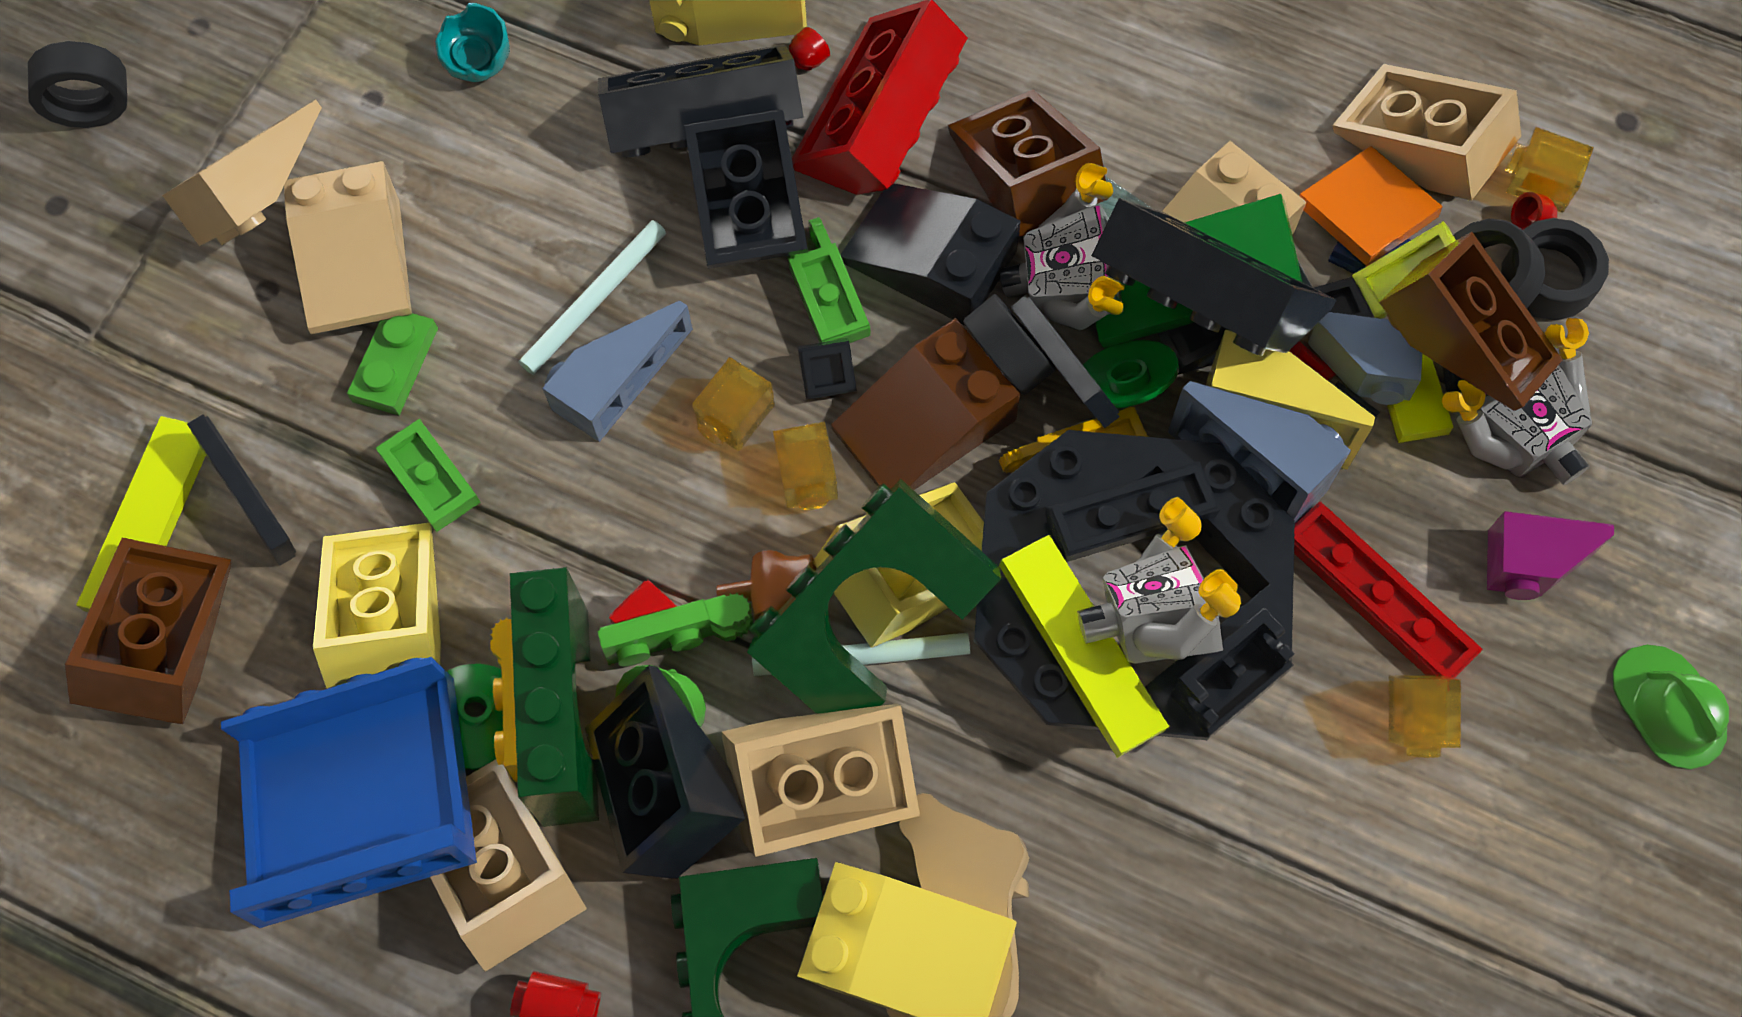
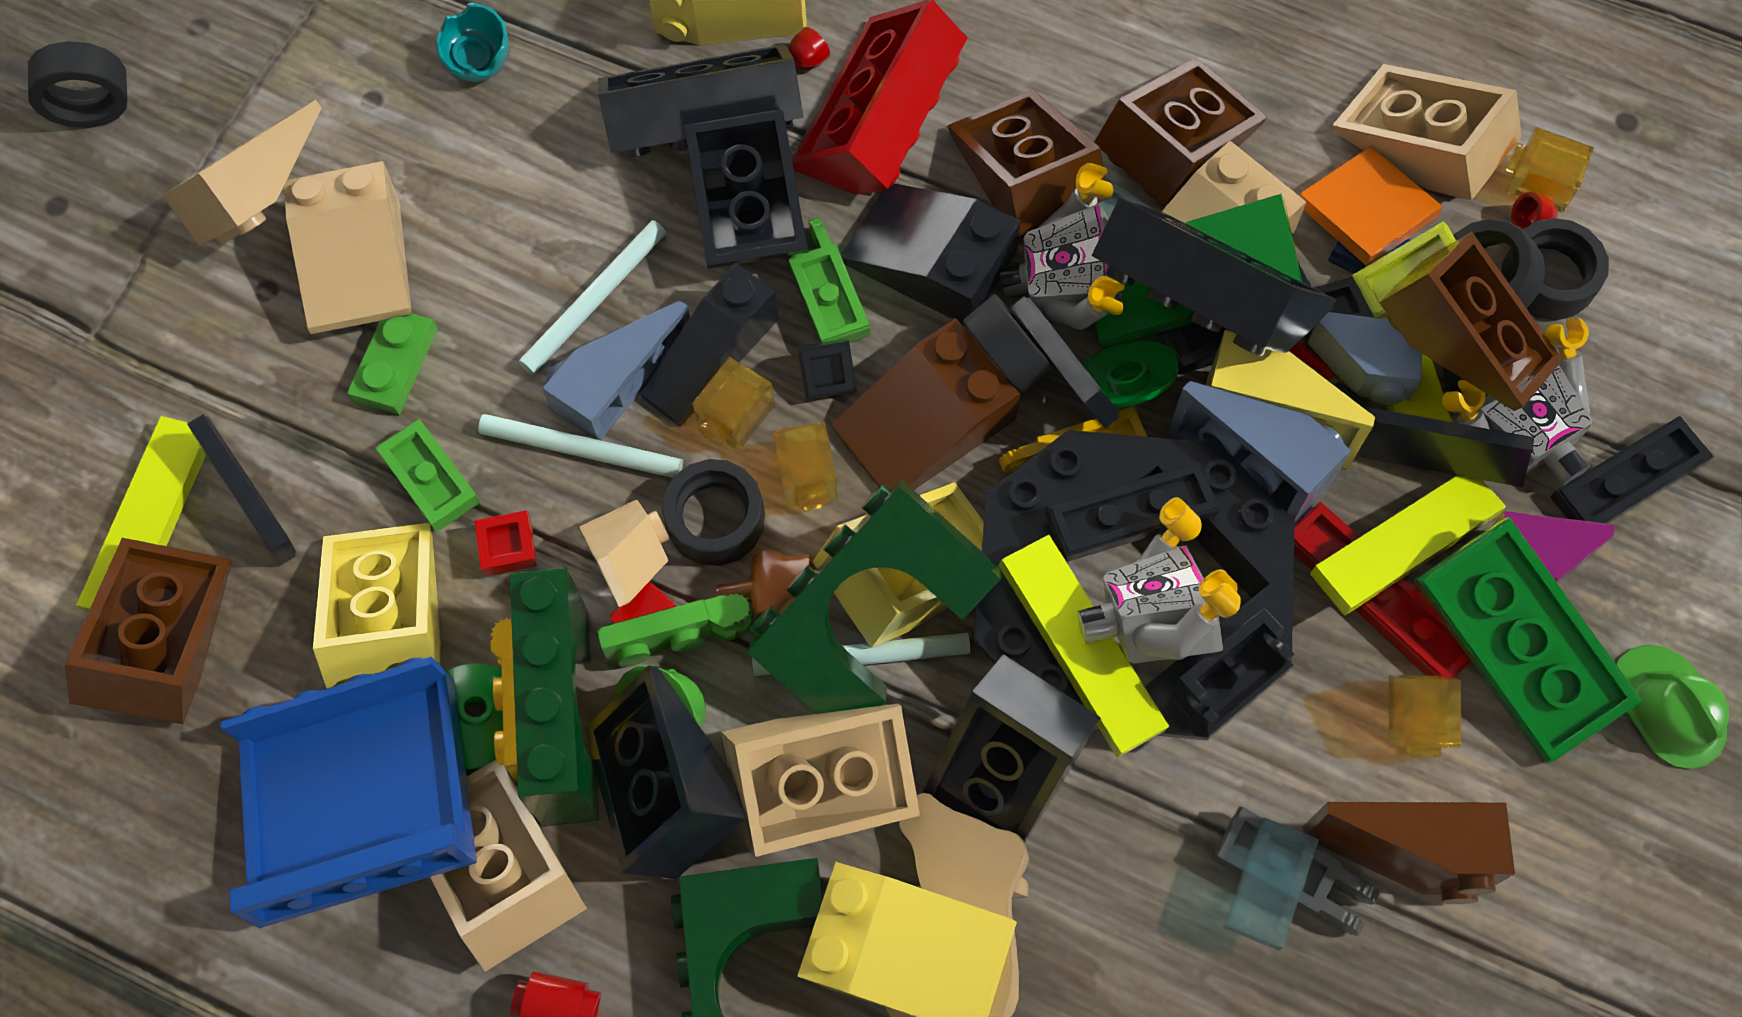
(505, 543): none -> red plate
(580, 446): none -> light aqua bar
(627, 548): none -> tan slope
(702, 476): none -> black tyre
(721, 327): none -> black slope
(1010, 749): none -> black slope
(1175, 127): none -> reddish brown slope
(1271, 884): none -> clear light blue tile
(1322, 874): none -> dark grey hinge
(1406, 541): none -> neon yellow tile
(1423, 845): none -> reddish brown slope
(1448, 447): none -> black tile
(1527, 640): none -> green tile
(1633, 474): none -> black tile

